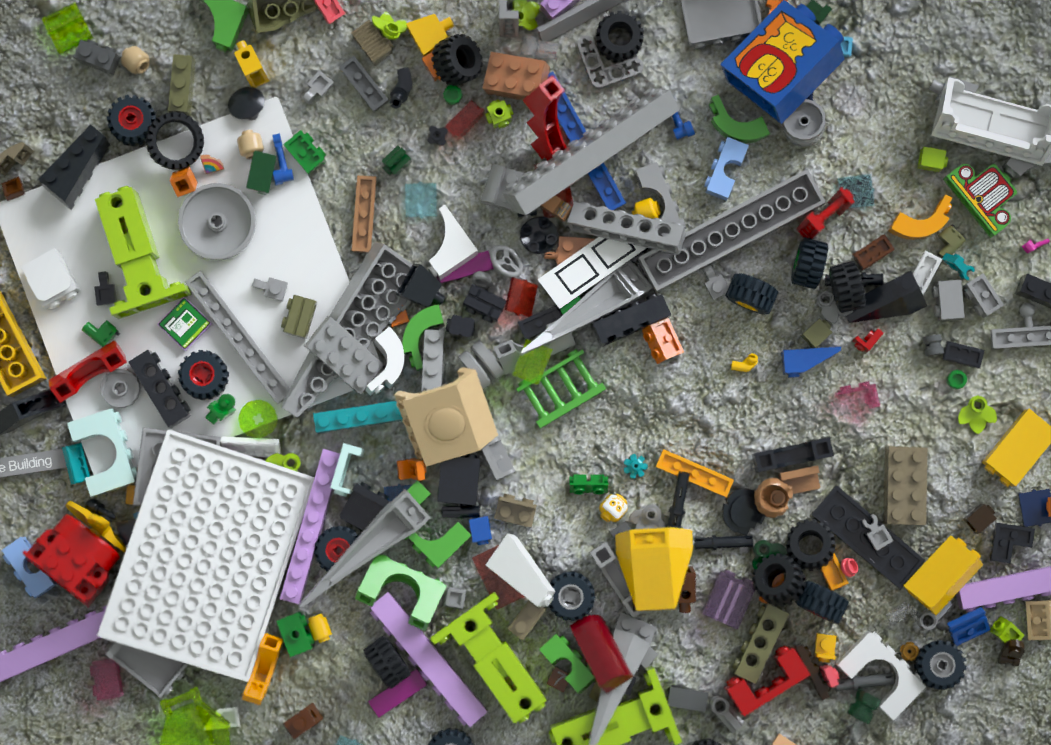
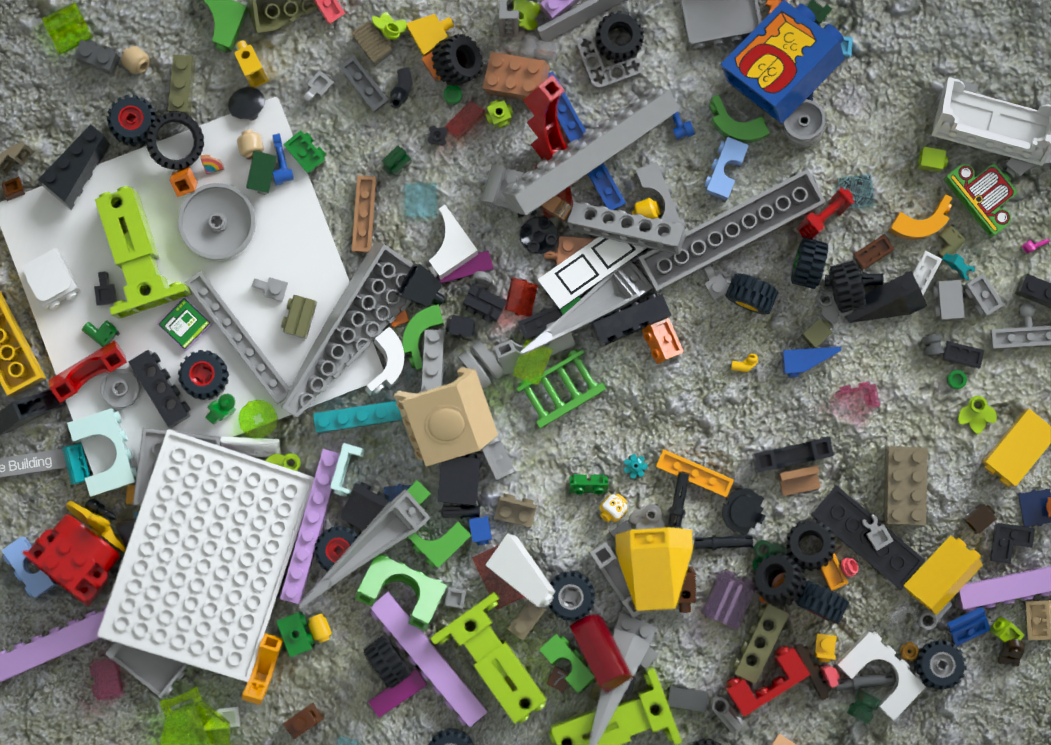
(344, 355): light grey plate -> none
(411, 468): orange bracket -> none
(505, 263): light grey piece -> none
(772, 497): medium nougat hair -> none
(871, 338): red bracket -> none

